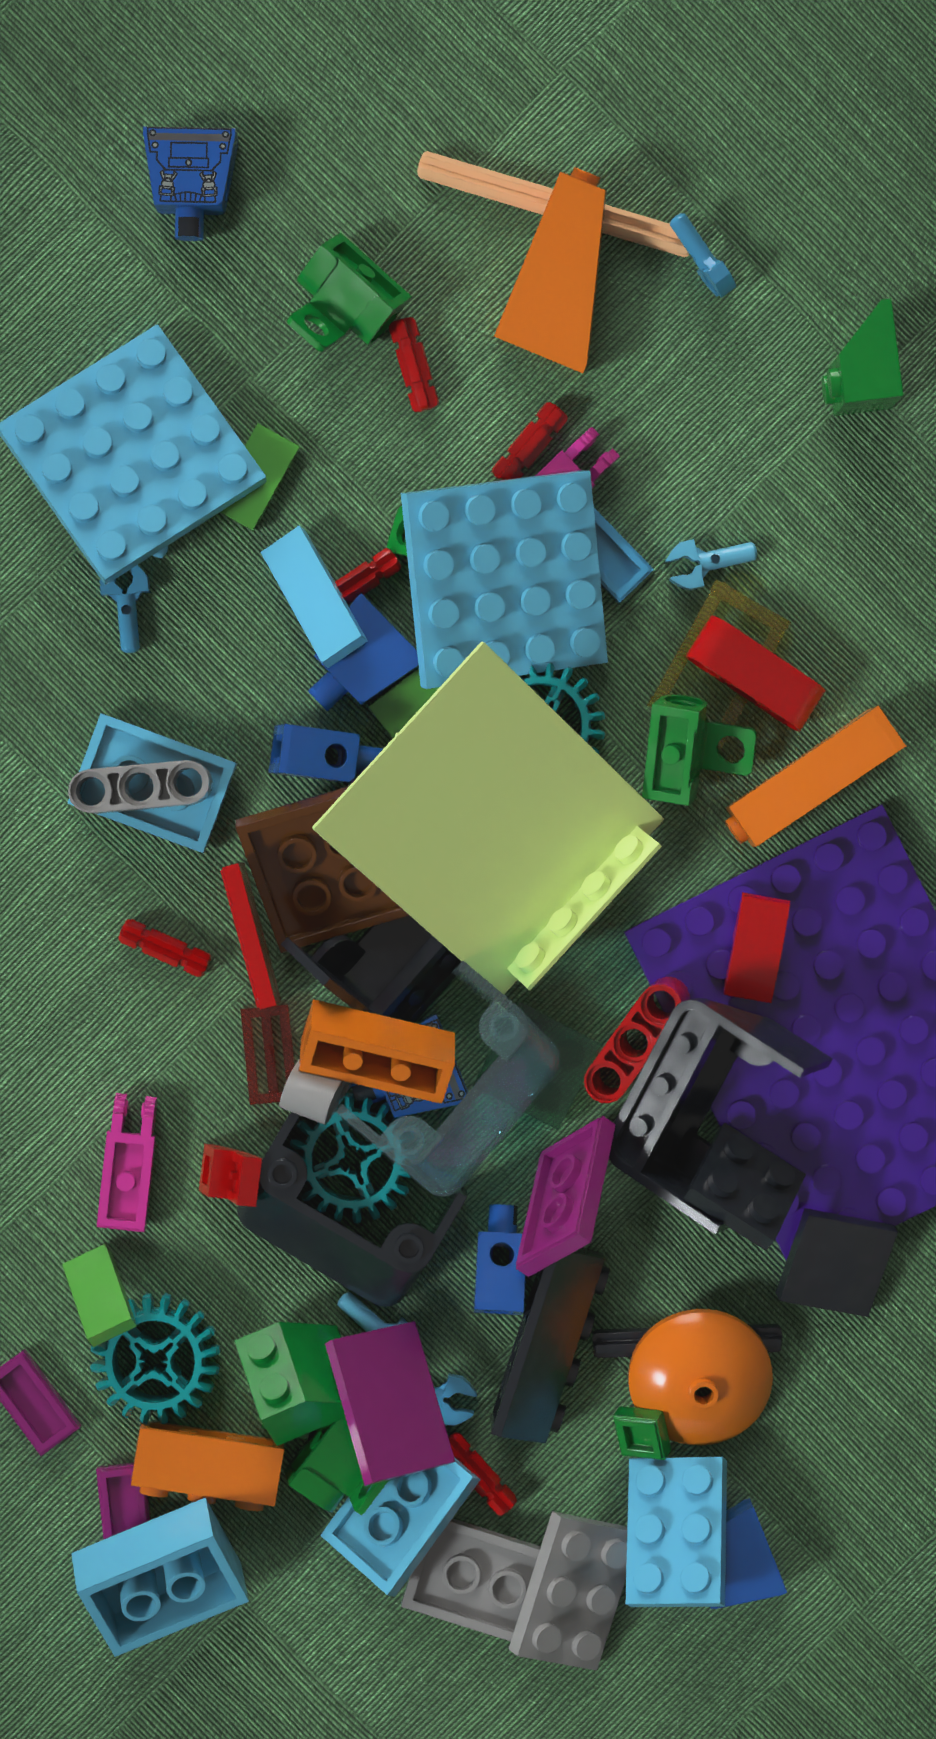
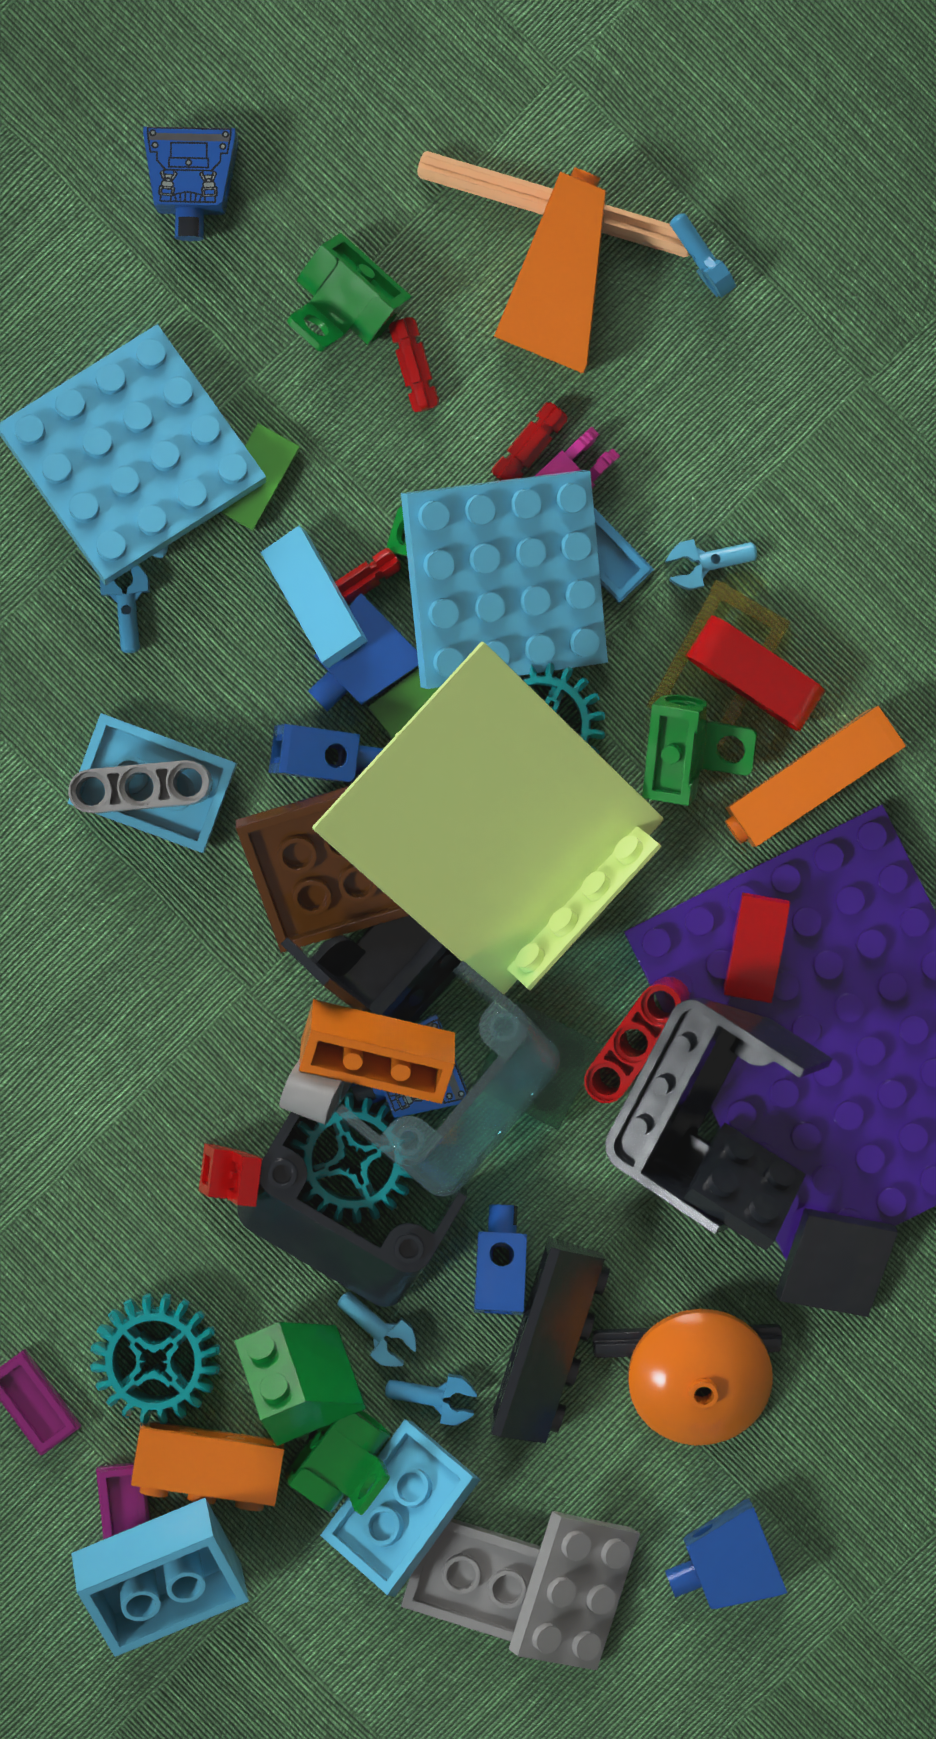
(99, 1295): bright green tile -> none
(127, 1169): dark pink hinge -> none
(164, 947): red axle -> none
(250, 935): red tile -> none
(250, 1055): clear red tile -> none
(389, 1402): magenta tile -> none
(499, 1496): red axle -> none
(565, 1196): magenta tile -> none
(642, 1432): green tile -> none
(676, 1532): medium azure plate -> none
(868, 367): green slope -> none

